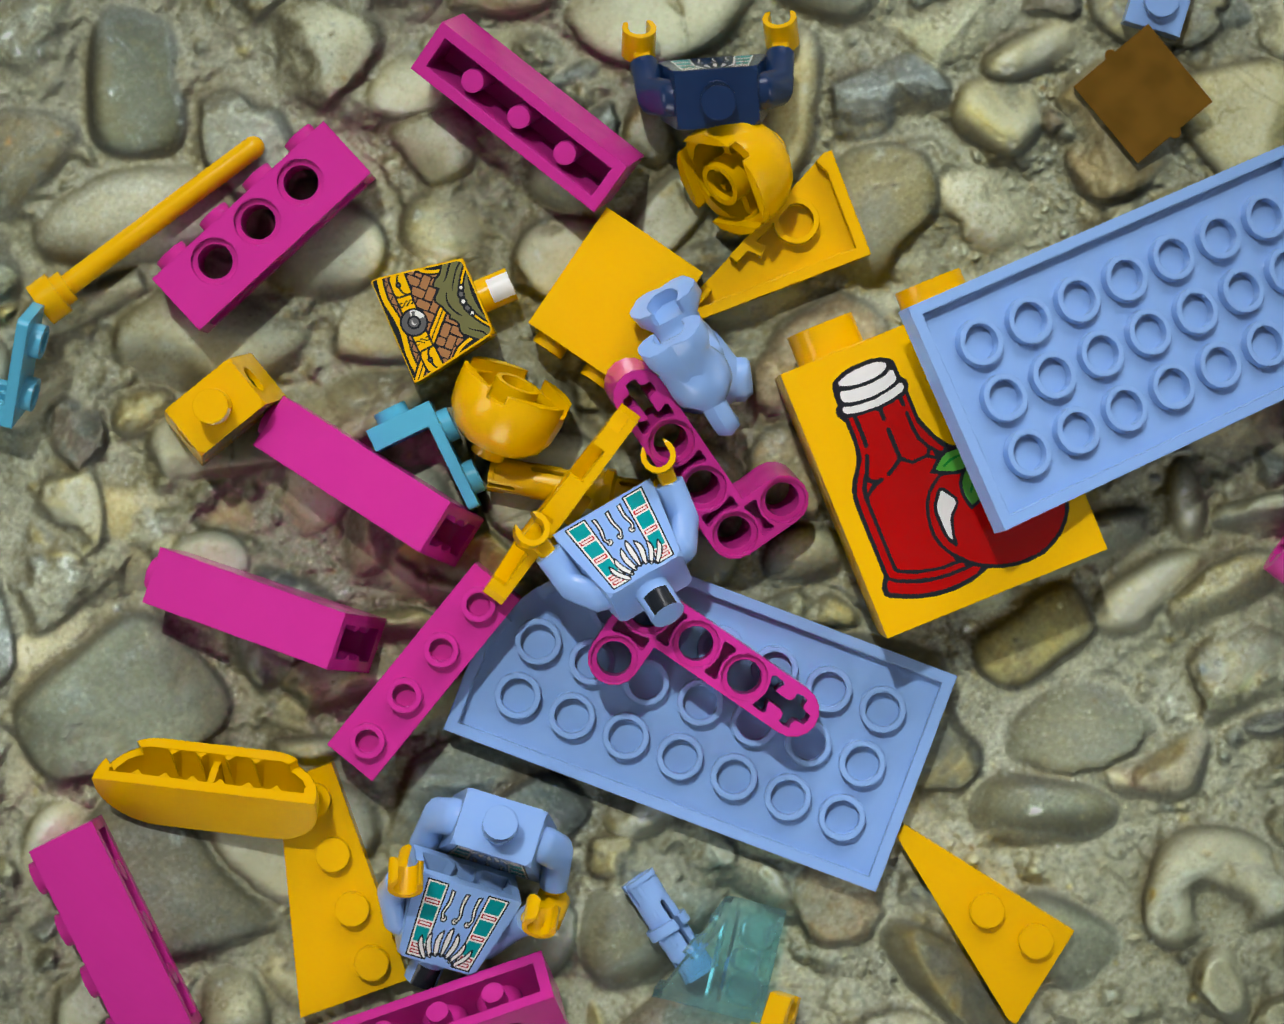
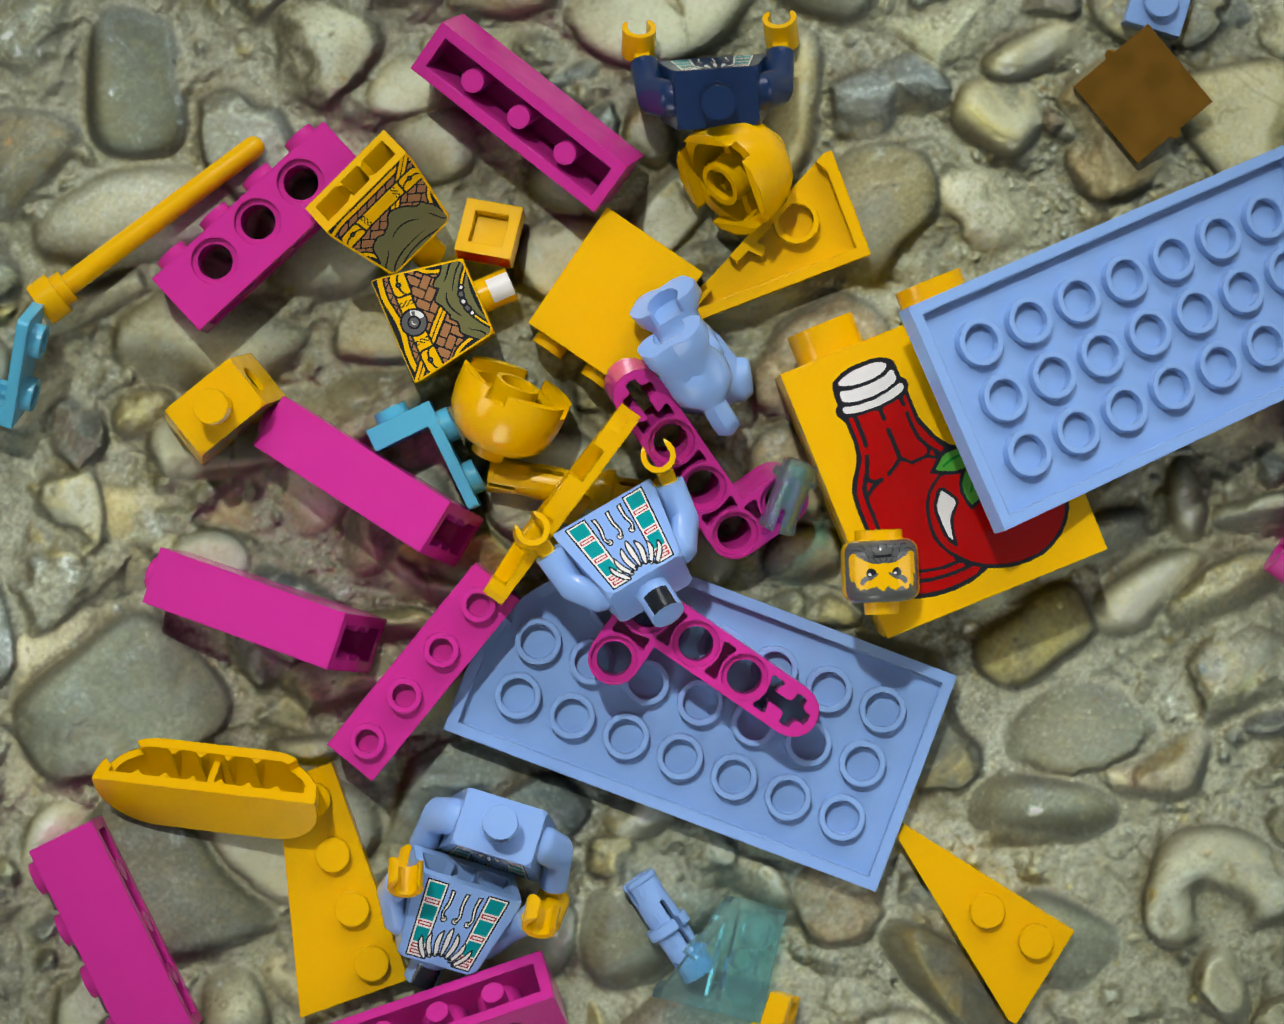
(383, 209): none -> torso
(489, 233): none -> yellow plate
(788, 493): none -> clear light blue pin
(880, 570): none -> head

